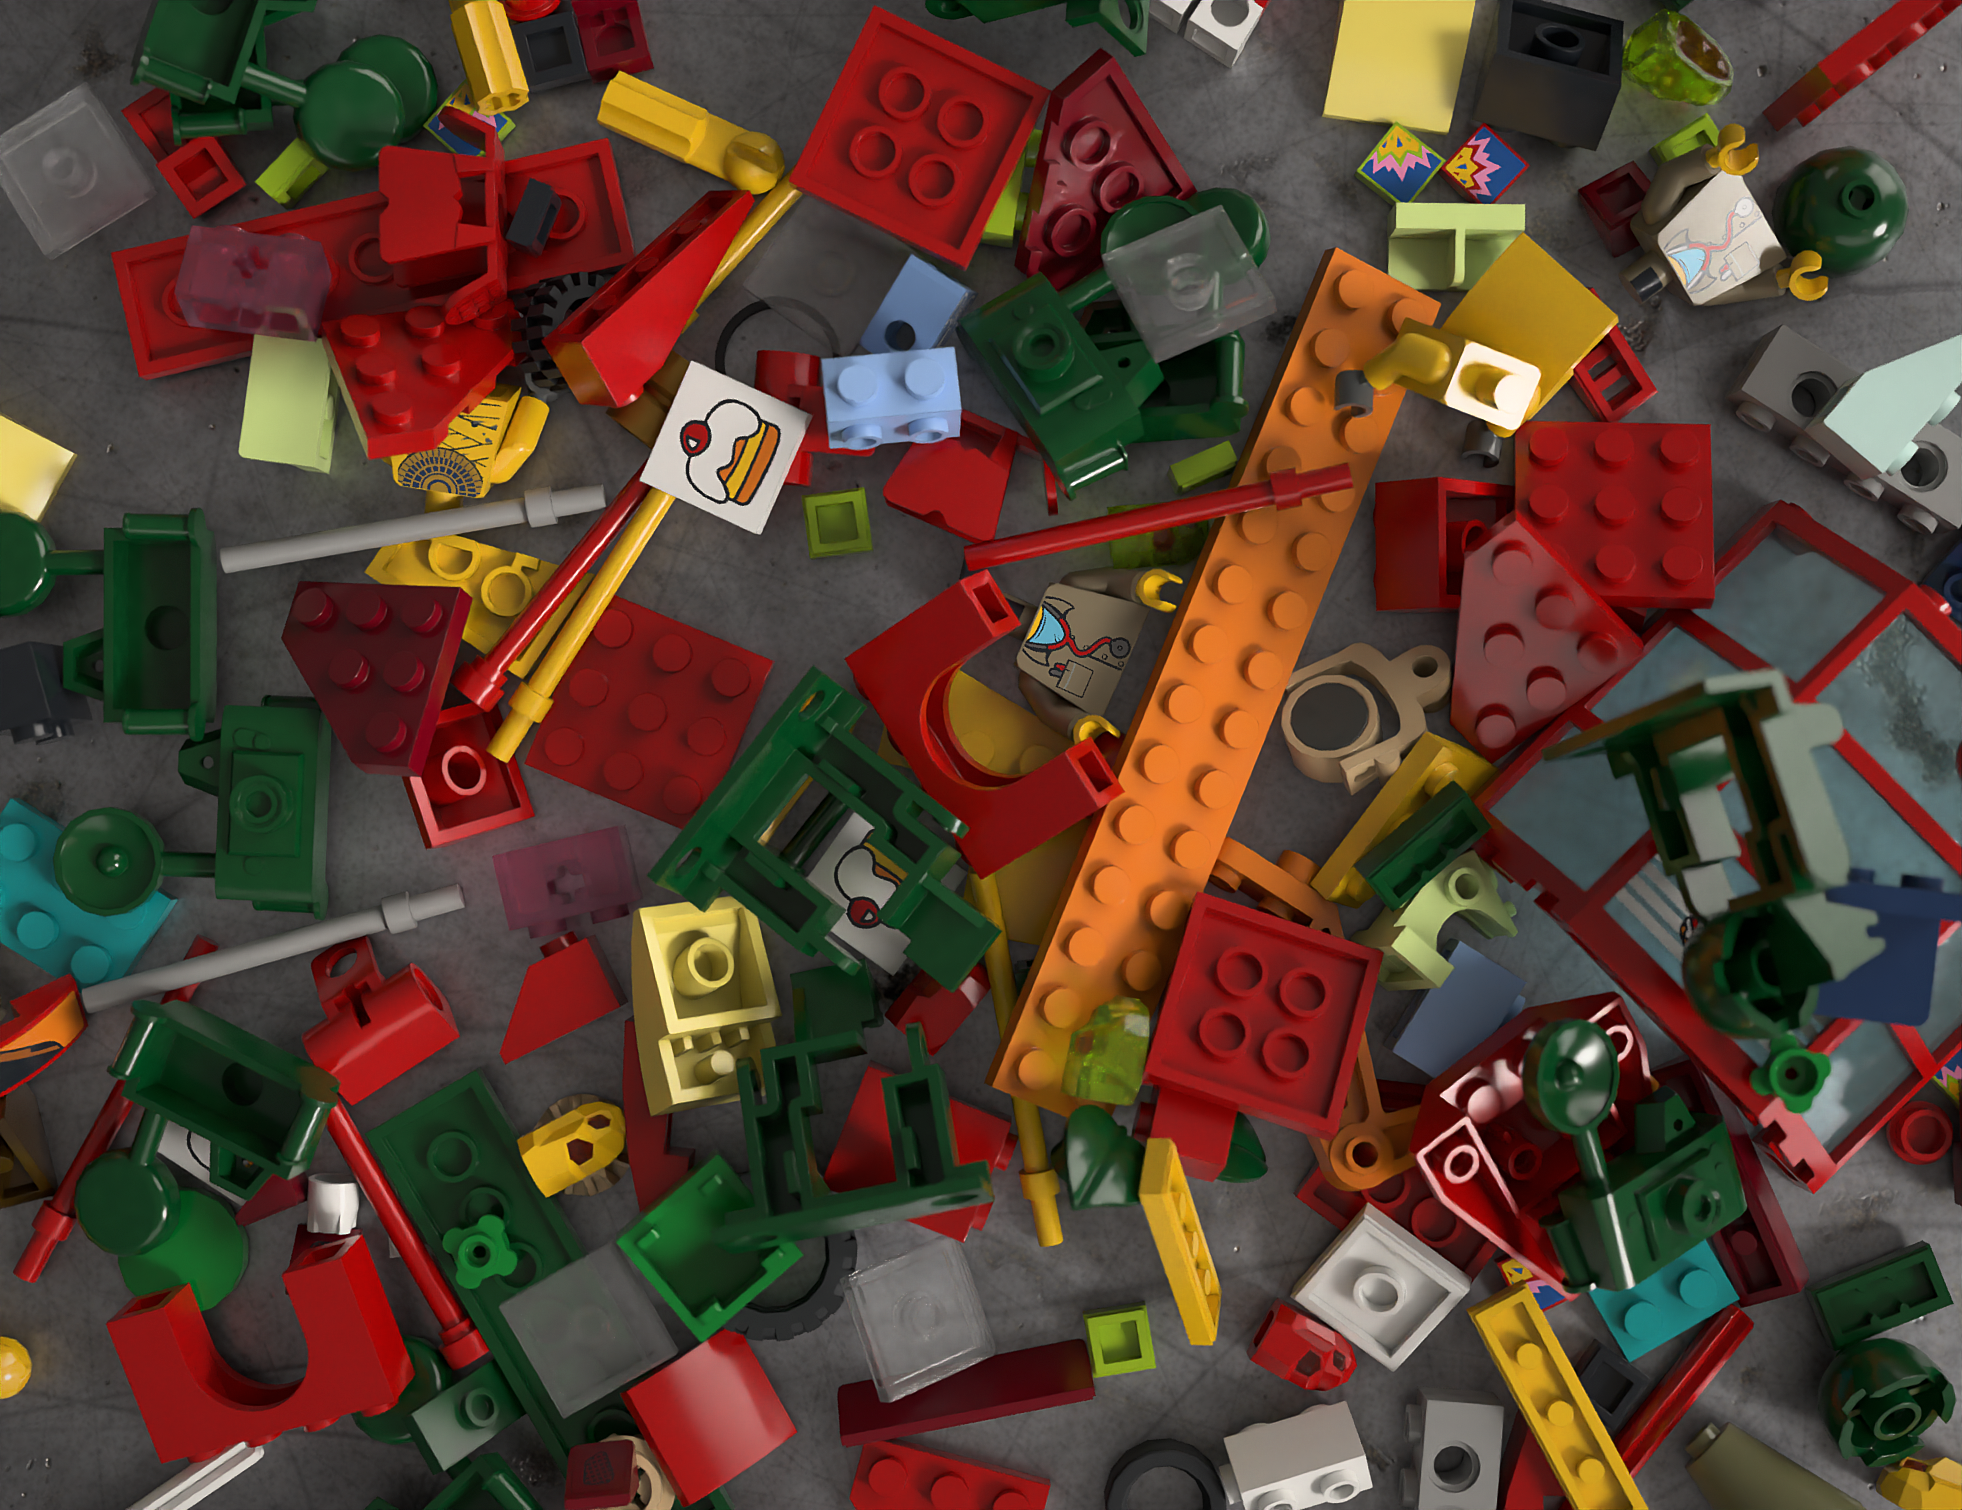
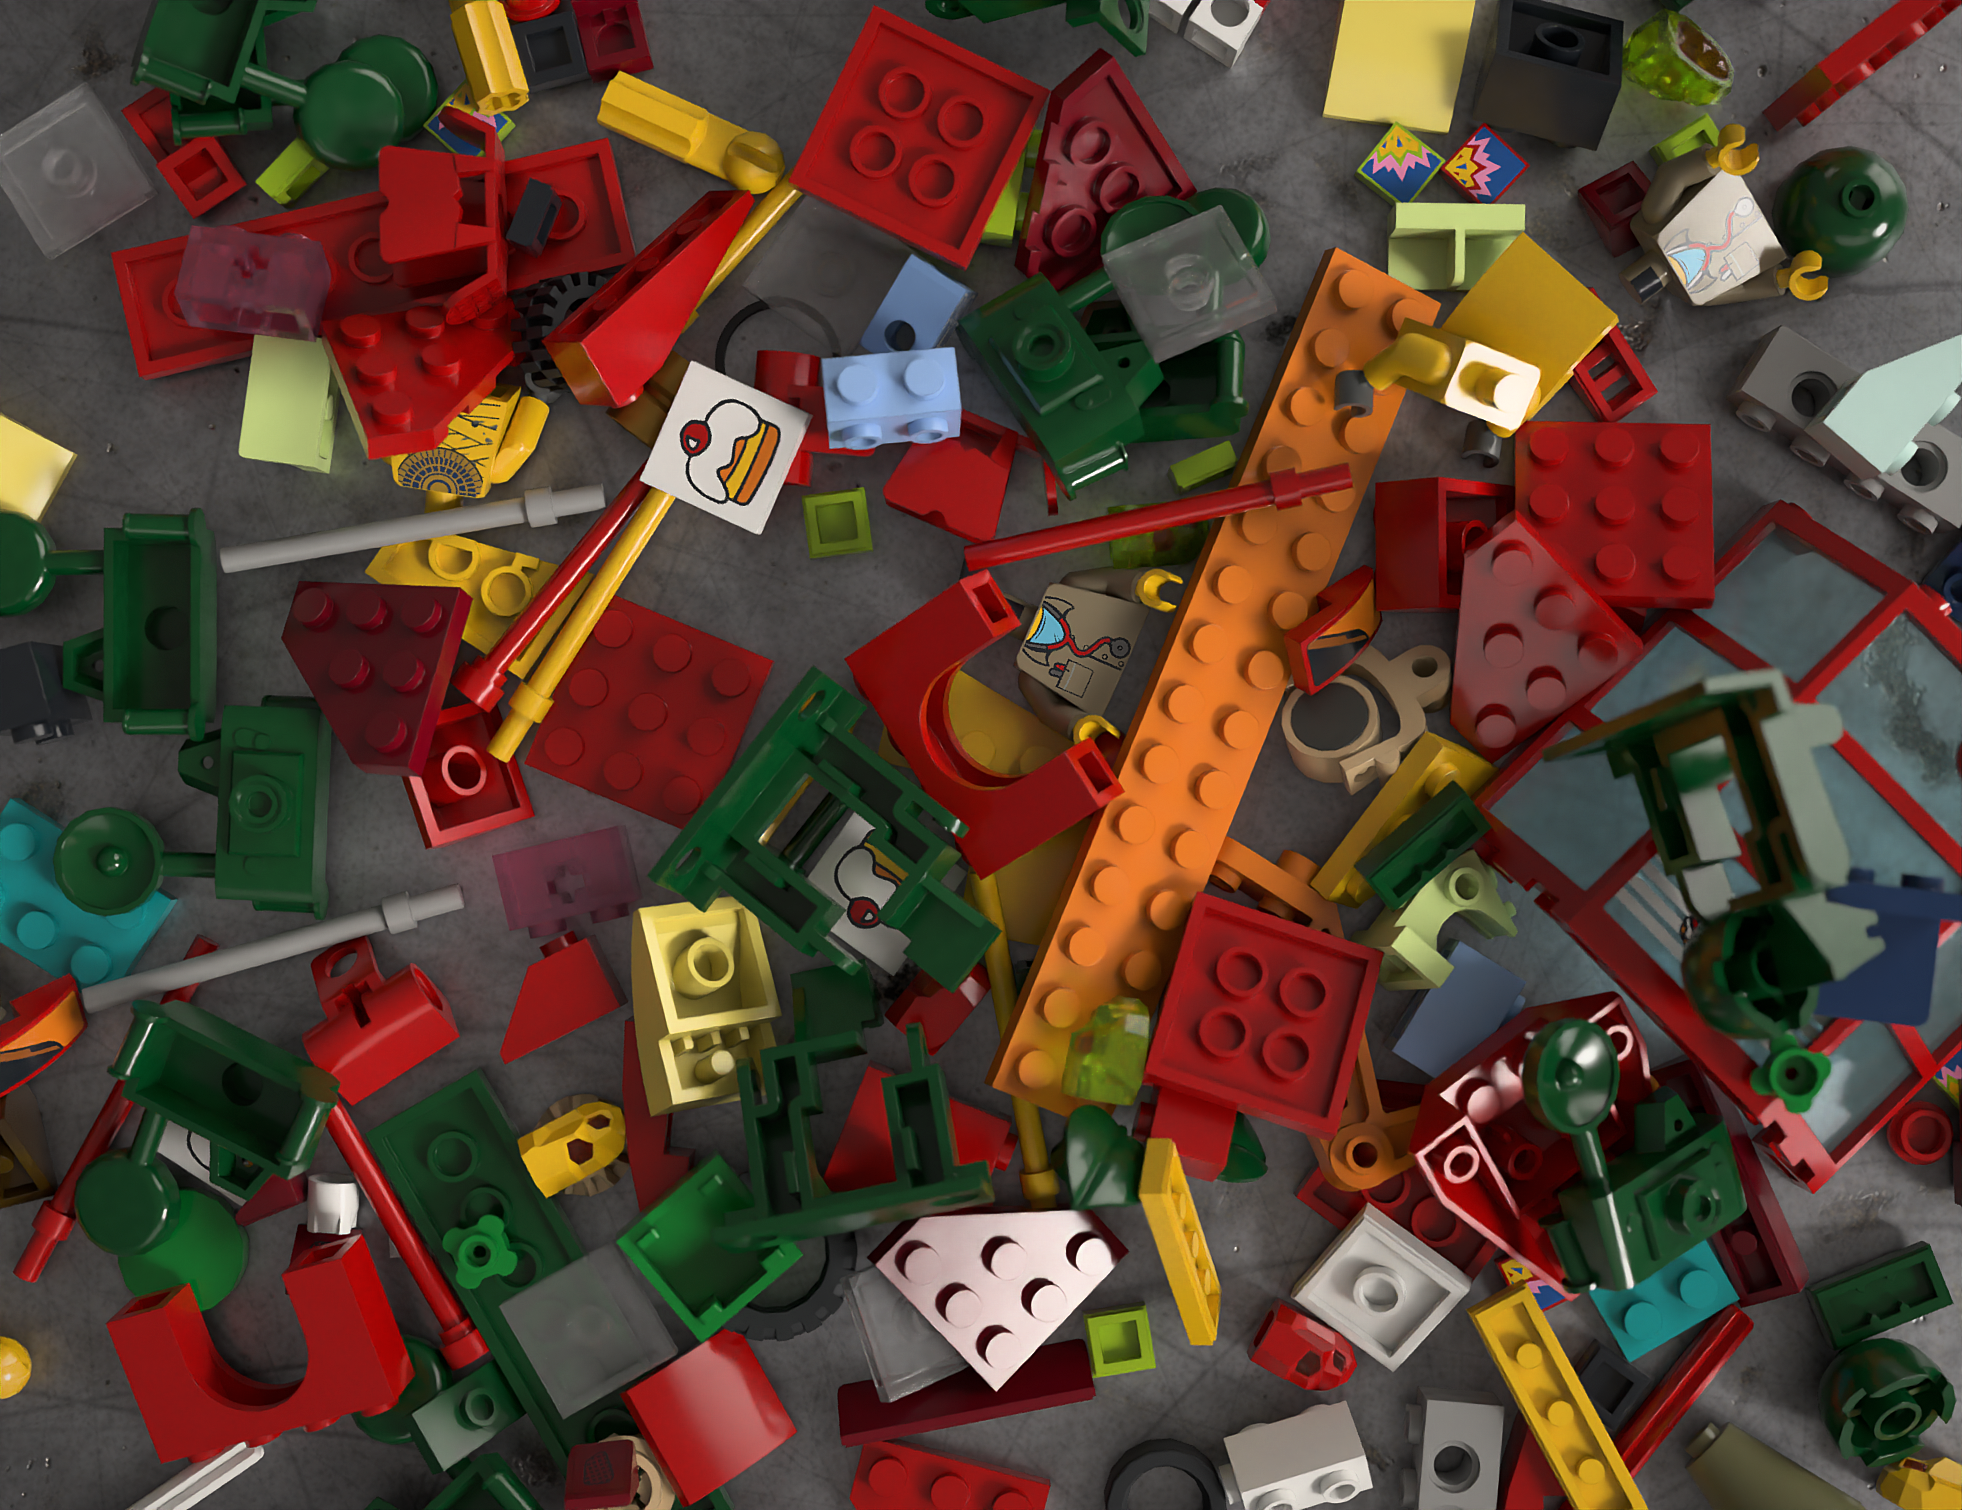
(998, 1276): none -> plate
(1337, 633): none -> slope

